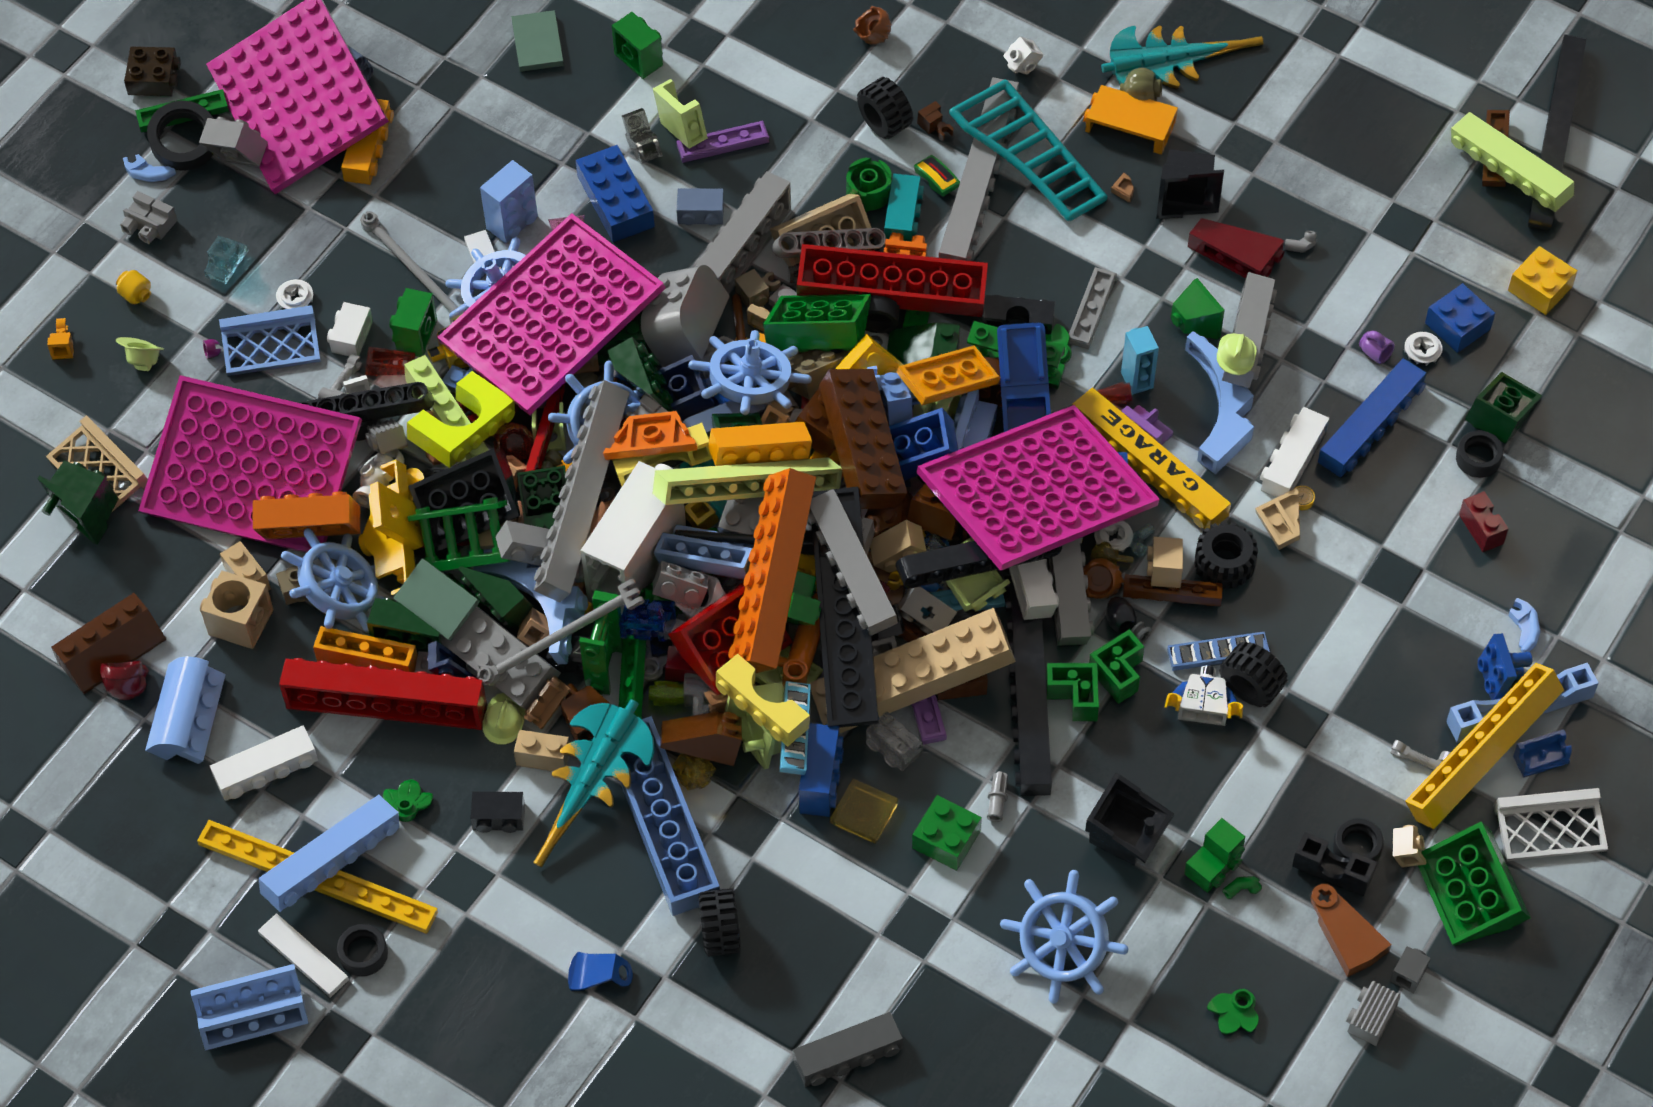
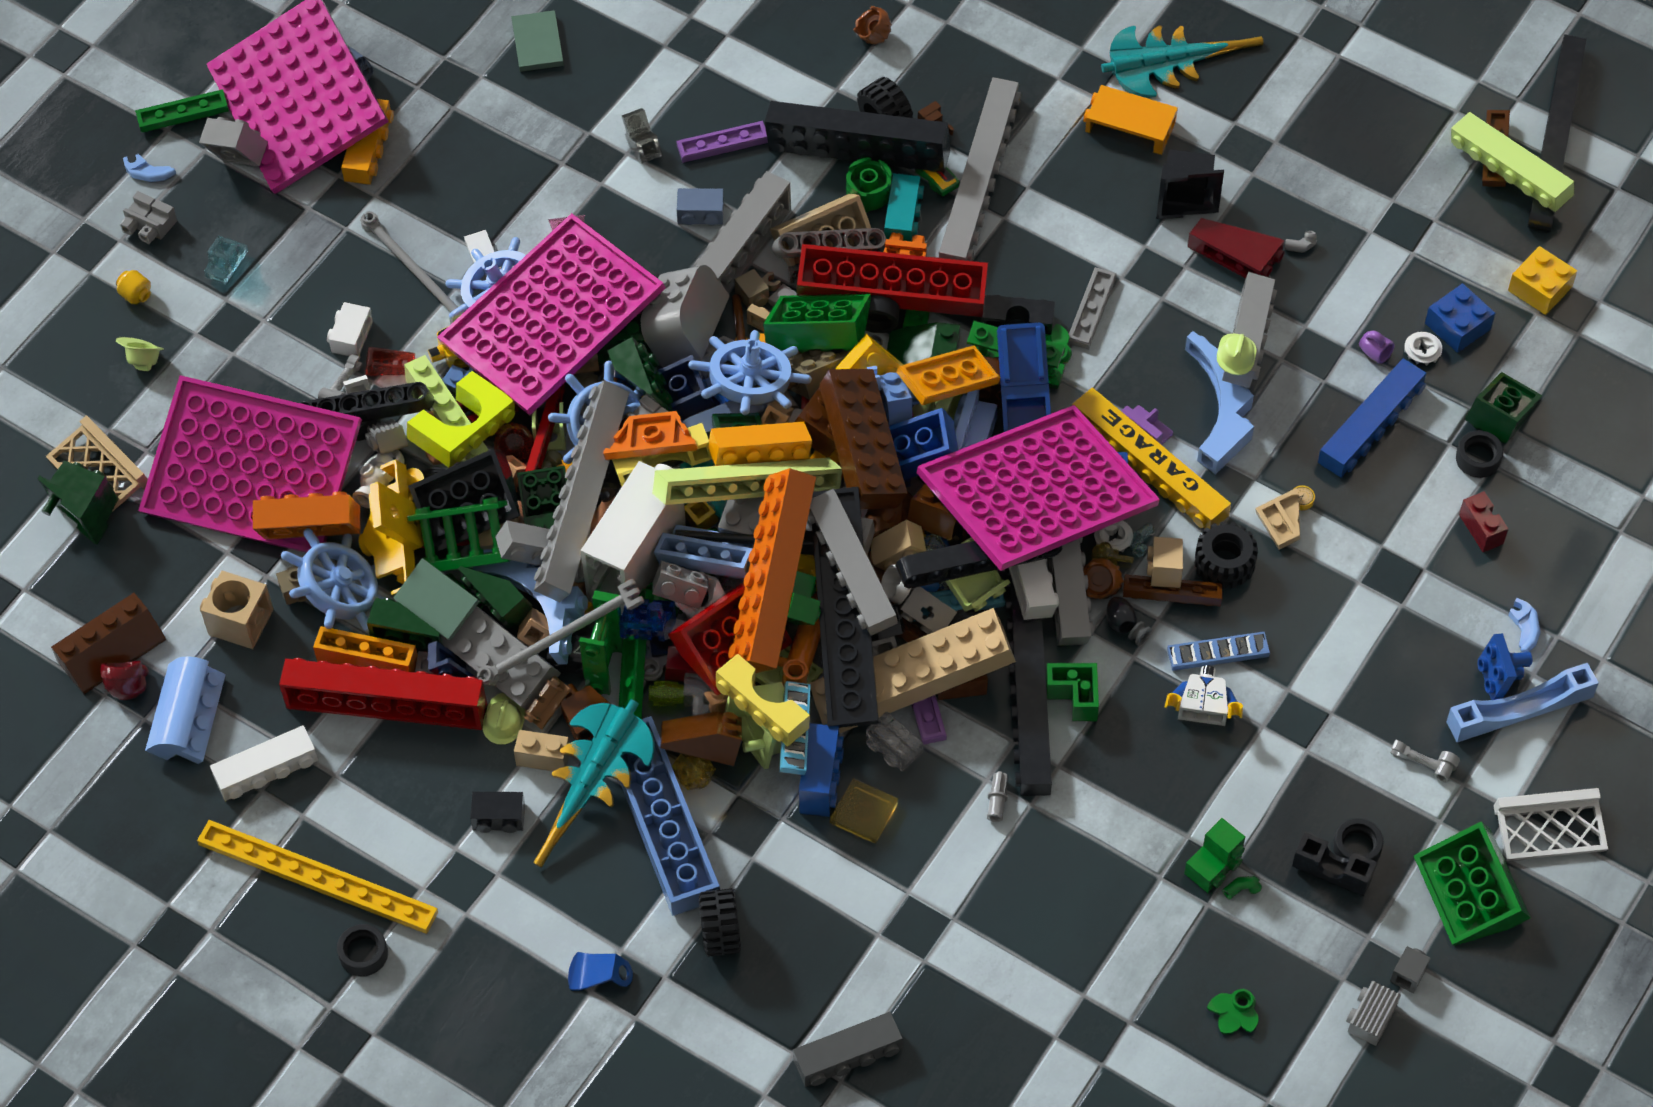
(60, 343): light orange piece -> none
(152, 71): dark brown brick -> none
(164, 116): black tyre -> none
(210, 348): magenta hinge -> none
(241, 563): tan brick -> none
(249, 1007): light blue brick -> none
(265, 322): light blue fence -> none
(291, 288): white gear -> none
(303, 955): white tile -> none
(329, 853): light blue brick -> none
(408, 799): green plate -> none
(413, 321): green brick -> none
(509, 201): light blue brick -> none
(615, 193): blue brick -> none
(637, 45): green brick -> none
(682, 121): yellowish green panel -> none
(857, 135): none -> black brick
(894, 586): none -> white hair
(946, 832): green brick -> none
(1023, 55): white brick -> none
(1026, 168): teal bar -> none
(1064, 936): light blue piece -> none
(1116, 665): green brick -> none
(1117, 393): clear red cone -> none
(1123, 188): medium nougat tile -> none
(1127, 821): black piece -> none
(1139, 359): medium azure brick -> none
(1142, 84): olive plant -> none
(1198, 311): green slope -> none
(1253, 674): black tyre -> none
(1295, 452): white brick -> none
(1348, 933): dark orange piece -> none
(1408, 846): tan brick -> none
(1484, 745): yellow brick -> none
(1542, 753): blue hinge -> none

